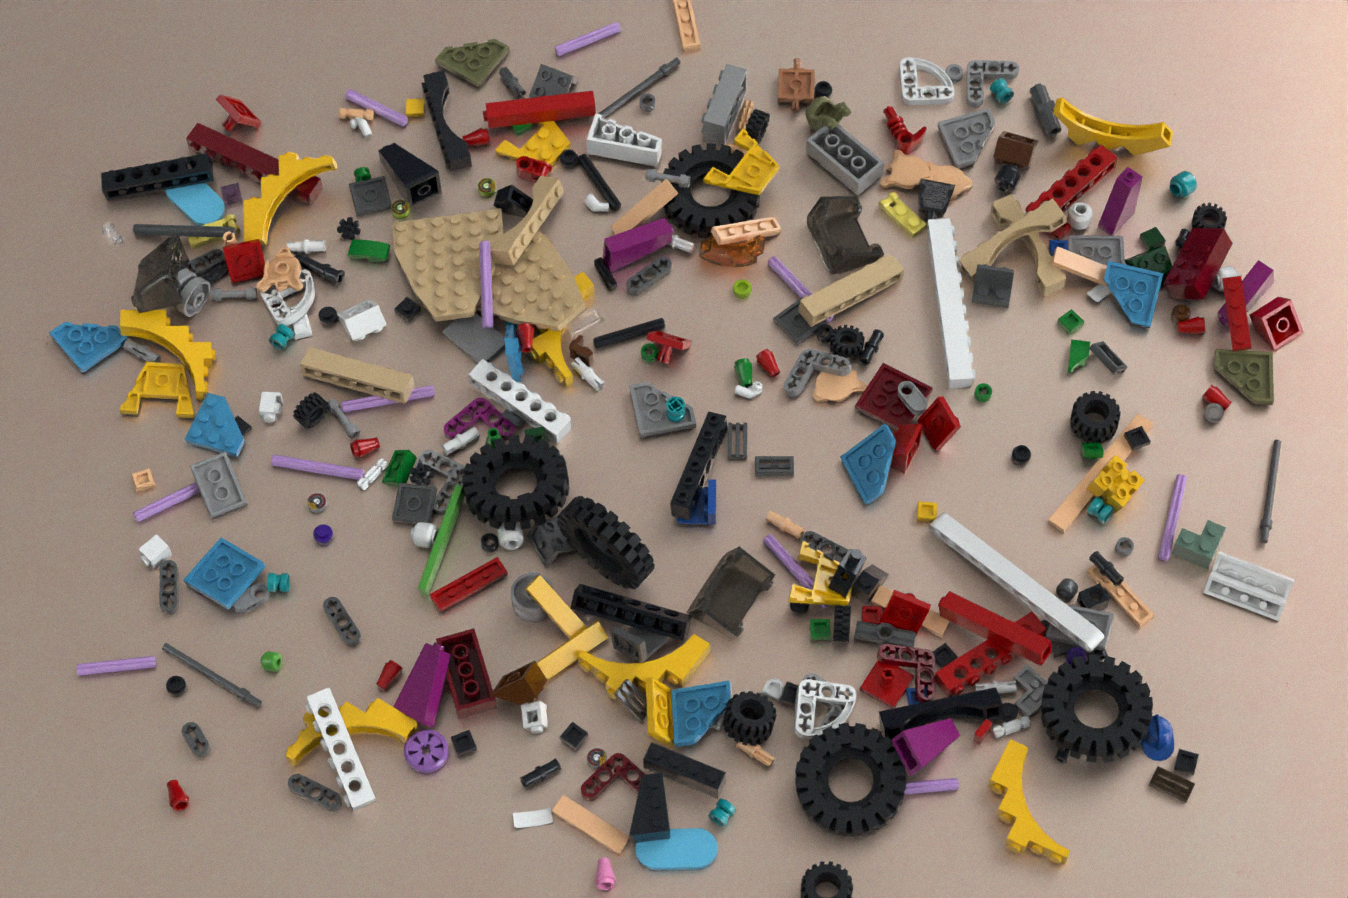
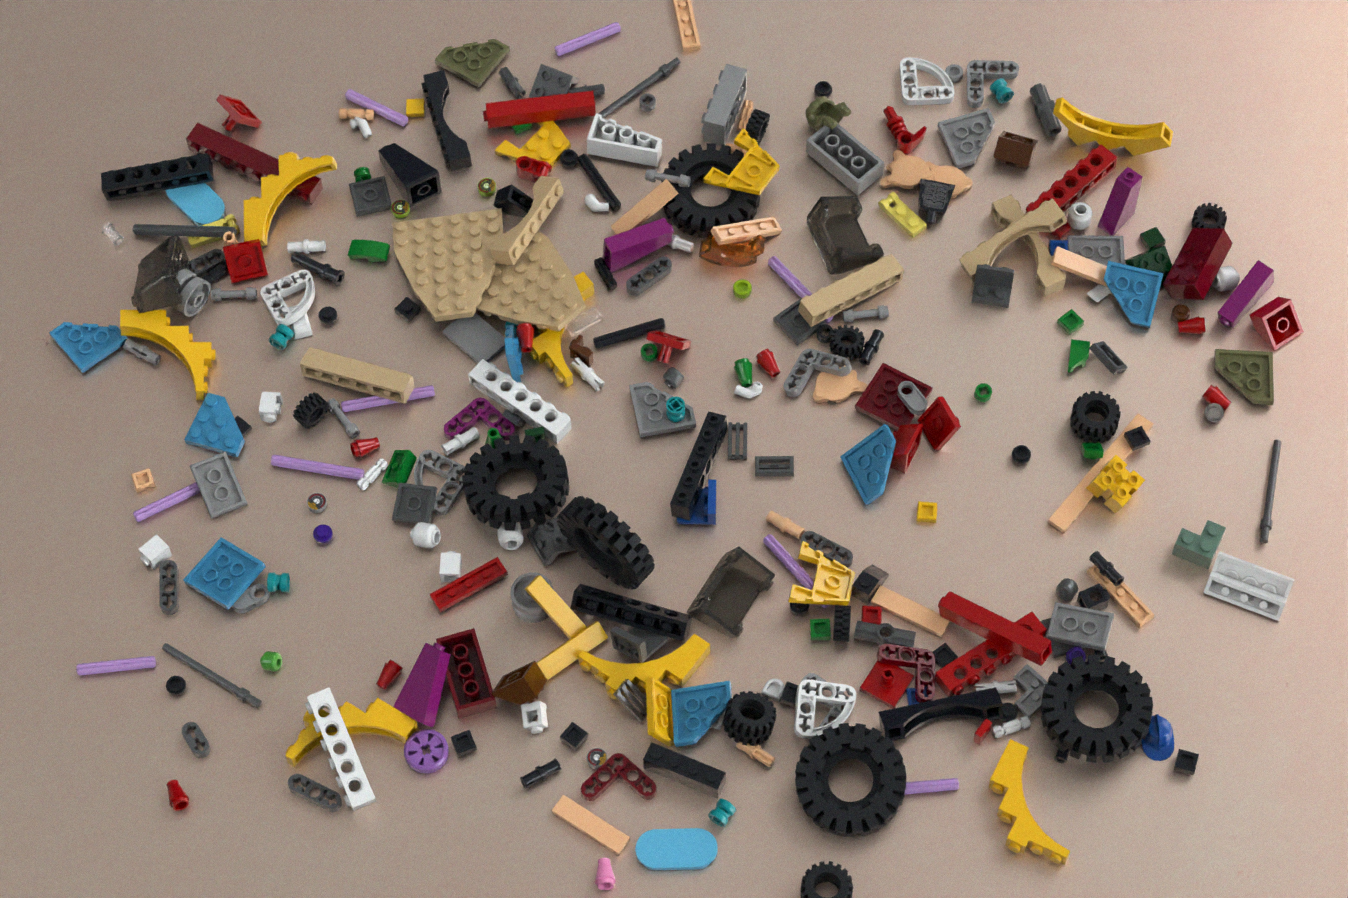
(160, 382): yellow wing -> none
(231, 194): clear purple plate -> none
(281, 272): light nougat tile -> none
(342, 613): dark grey beam -> none
(349, 228): black plant -> none
(362, 319): white slope -> none
(421, 474): black plant -> none
(441, 541): bright green tile -> none
(450, 566): none -> white brick
(478, 137): red cone -> none
(486, 284): lavender axle -> none
(489, 548): black bush -> none
(532, 818): white sticker -> none
(597, 89): none -> dark grey axle
(650, 813): black wedge -> none
(673, 377): none -> dark grey piece
(796, 85): nougat plate -> none
(849, 315): none -> light grey bar
(852, 565): black torso -> none
(905, 611): red tile -> none
(923, 743): magenta slope -> none
(949, 303): white brick -> none
(1008, 178): black head -> none
(1016, 582): white beam -> none
(1100, 510): teal wheel -> none
(1121, 541): flat silver bush -> none
(1169, 791): dark brown tile -> none
(1172, 517): lavender axle -> none
(1183, 184): teal head -> none
(1184, 233): black arm -> none
(1237, 313): red plate -> none

